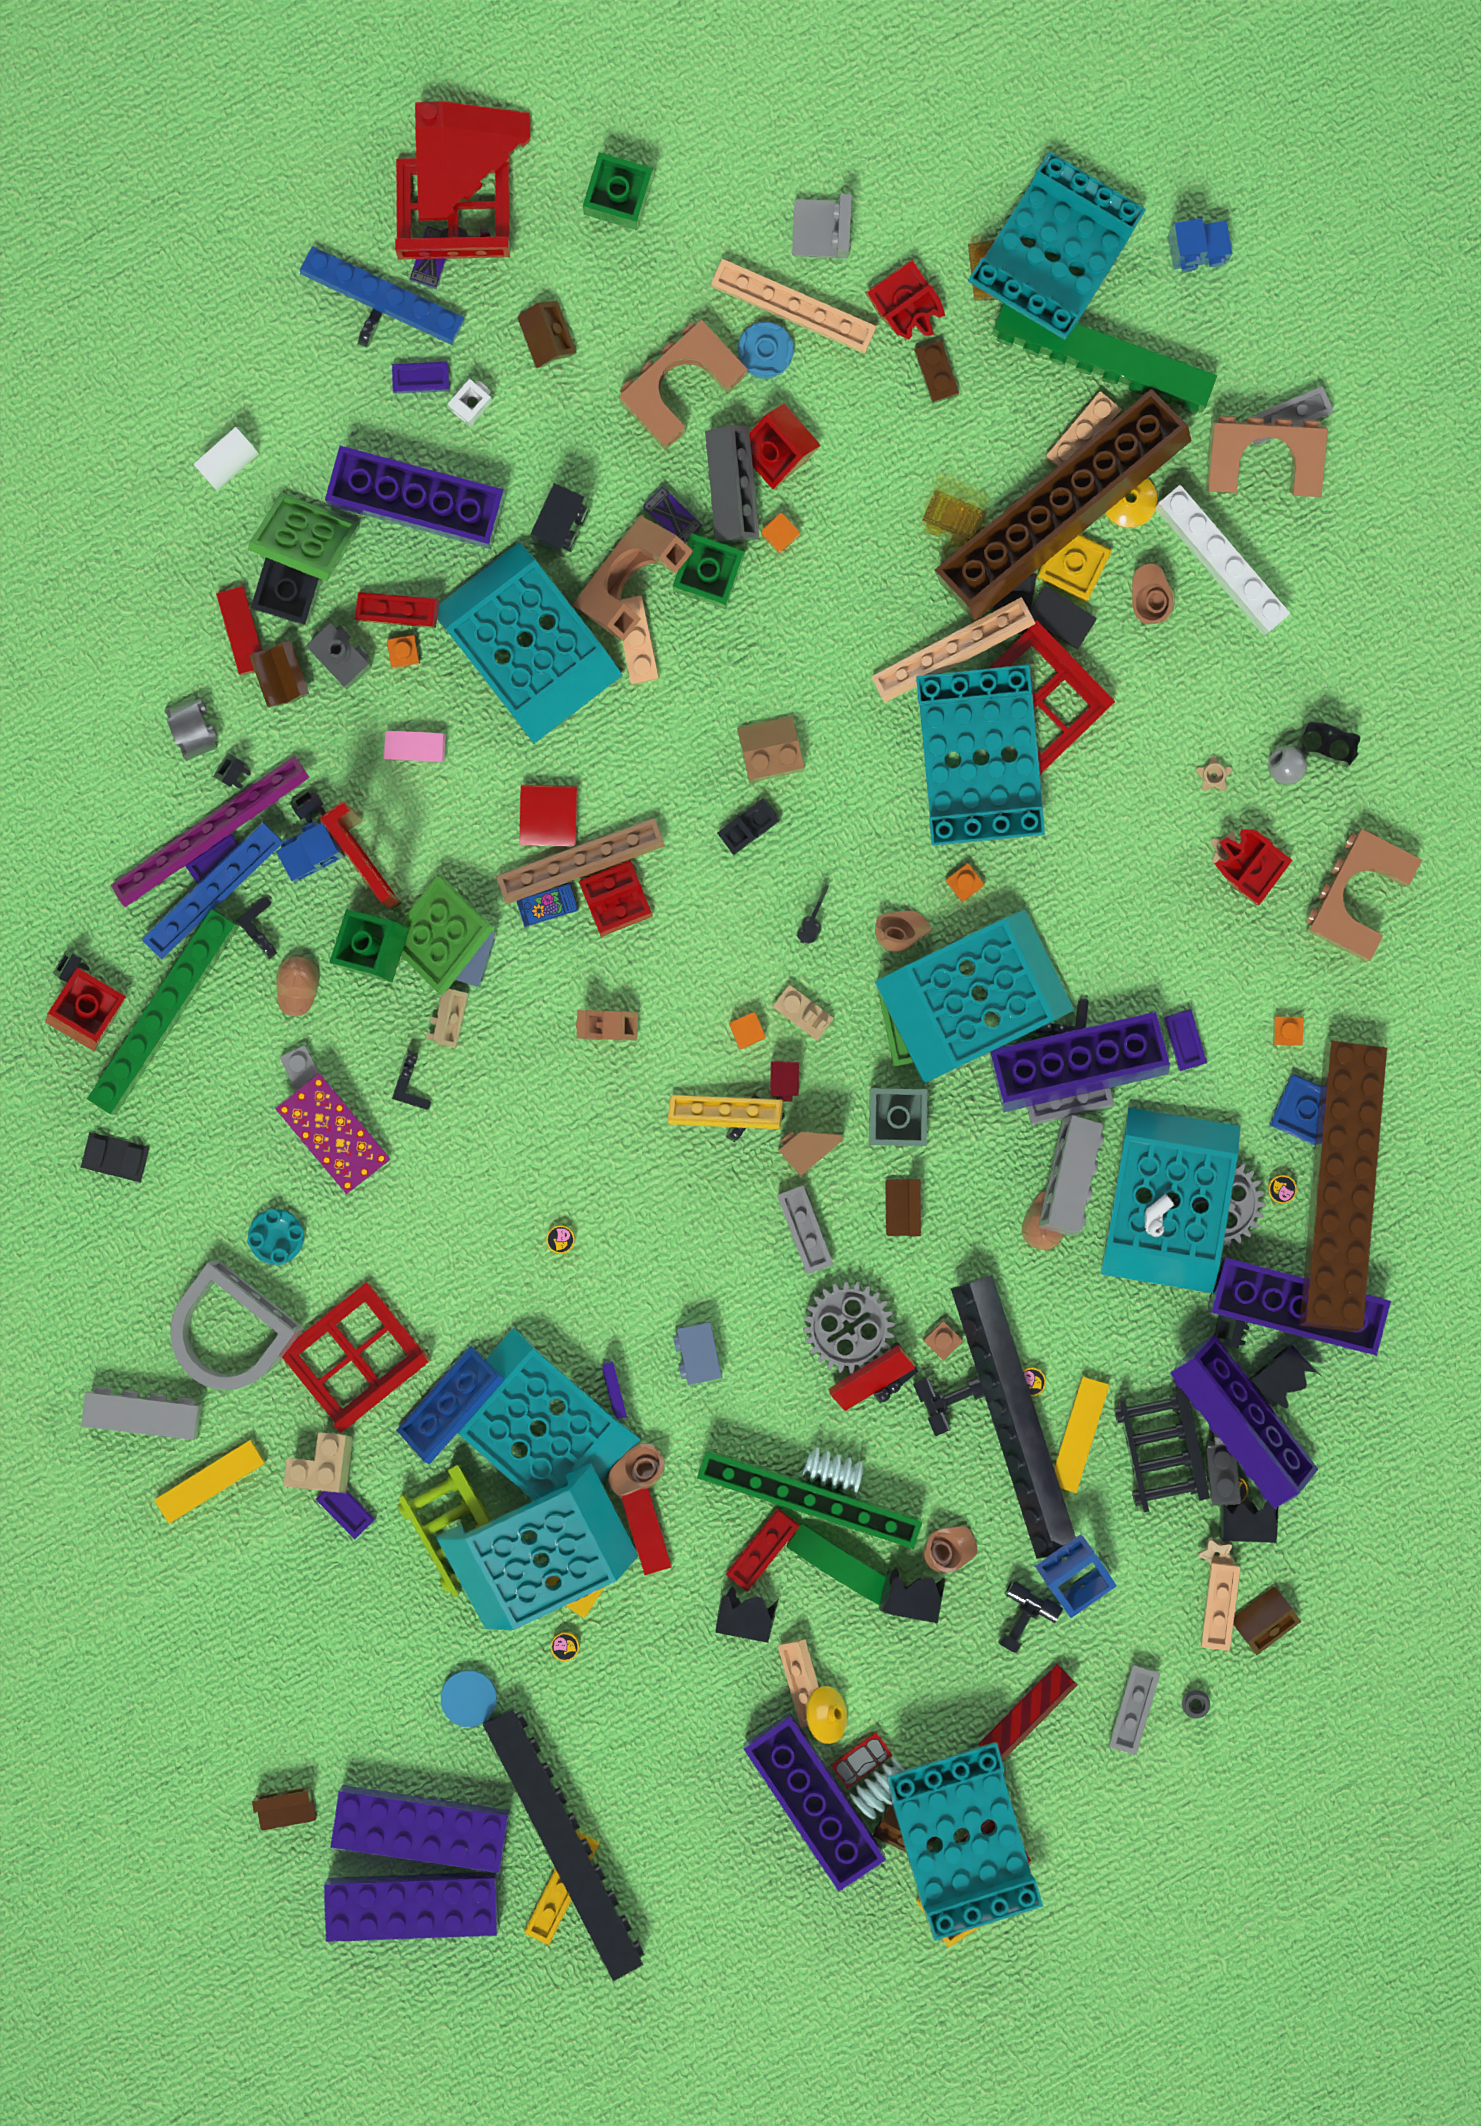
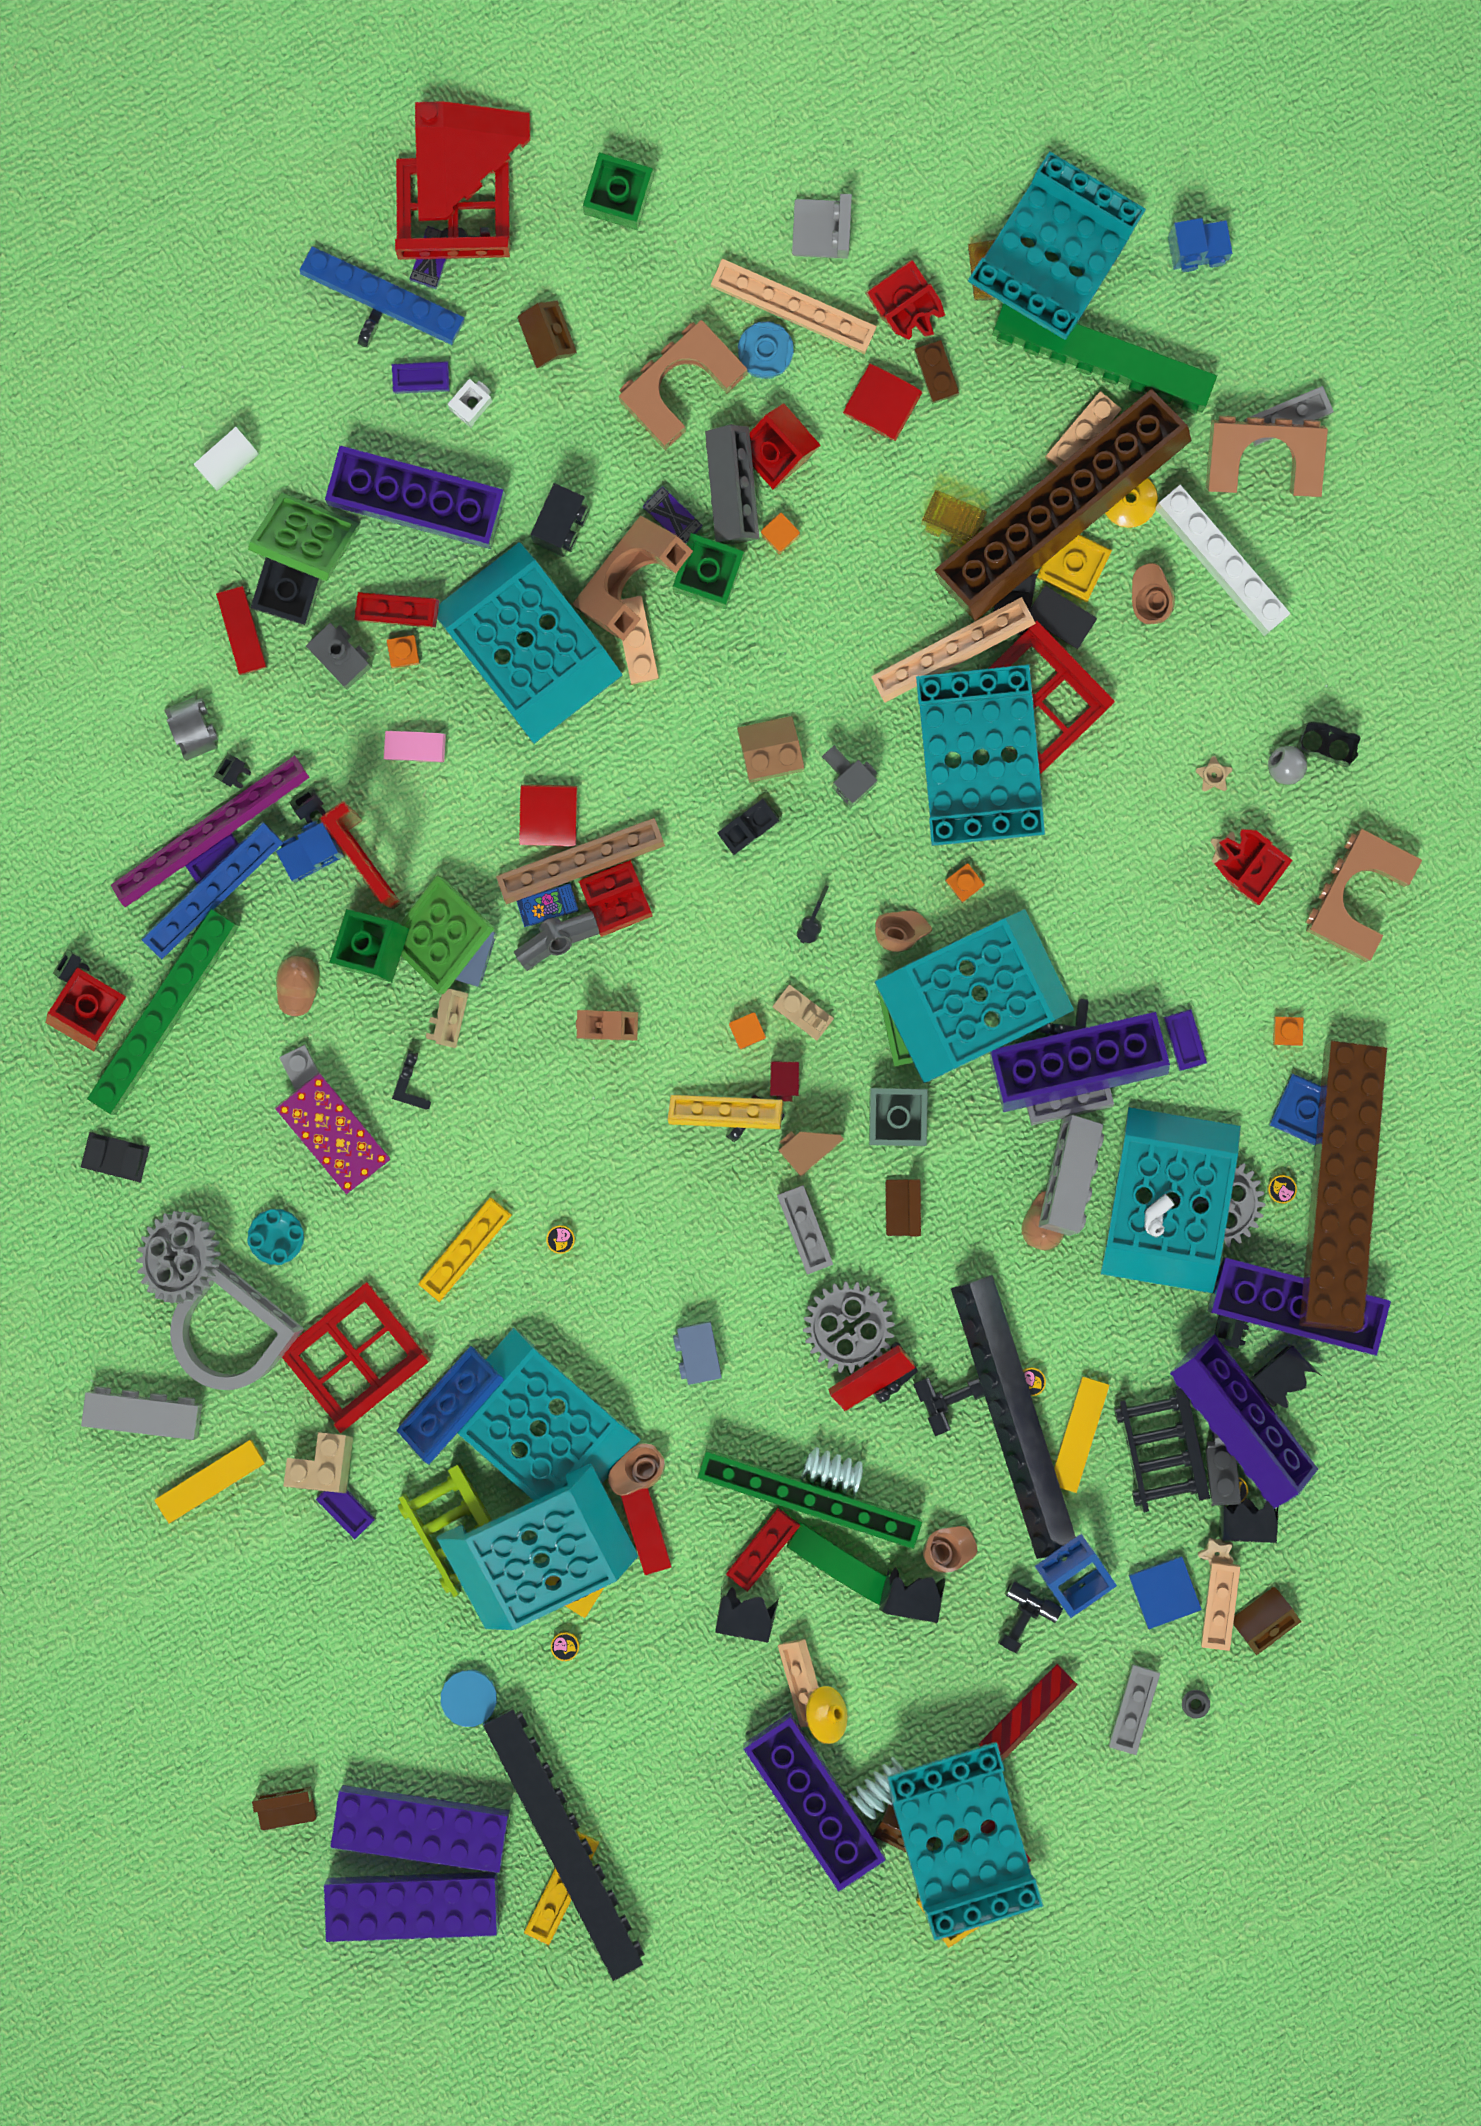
(178, 1257): none -> light grey gear
(257, 937): black piece -> none
(279, 675): reddish brown panel -> none
(465, 1249): none -> yellow tile
(556, 938): none -> dark grey piece
(613, 1390): dark purple tile -> none
(854, 779): none -> dark grey brick
(861, 1759): tile -> none
(882, 402): none -> red slope
(943, 1340): nougat plate -> none
(1164, 1592): none -> blue tile

